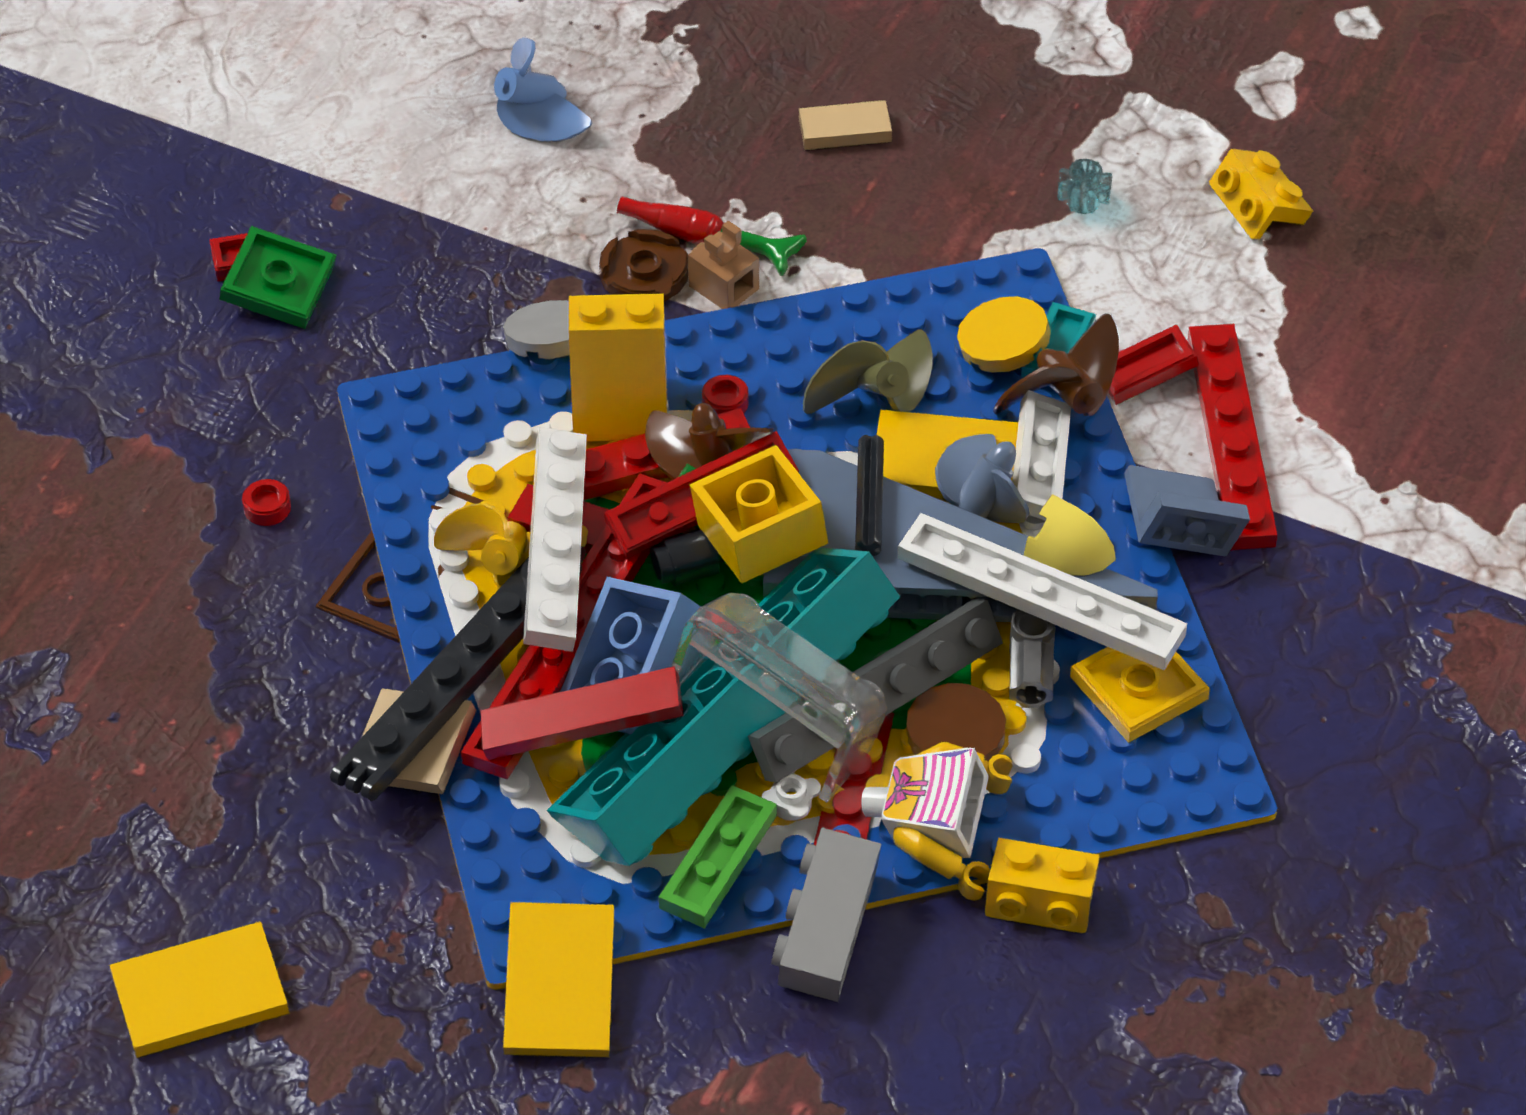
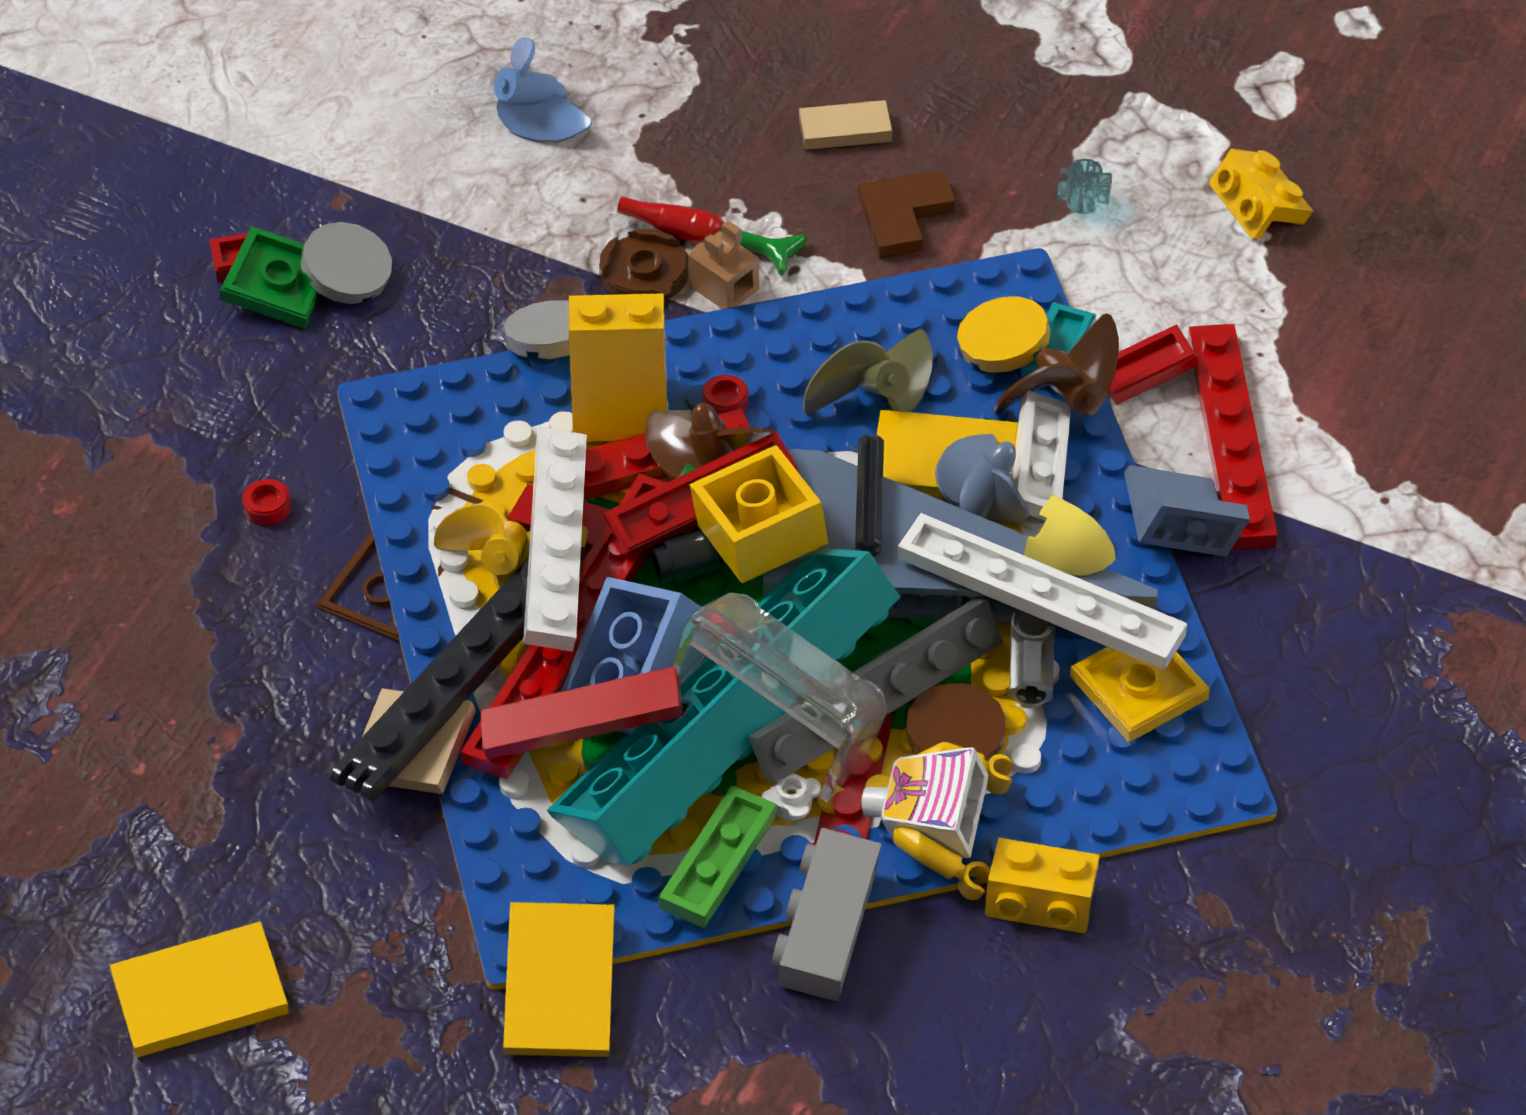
(346, 262): none -> light grey tile
(897, 202): none -> reddish brown tile

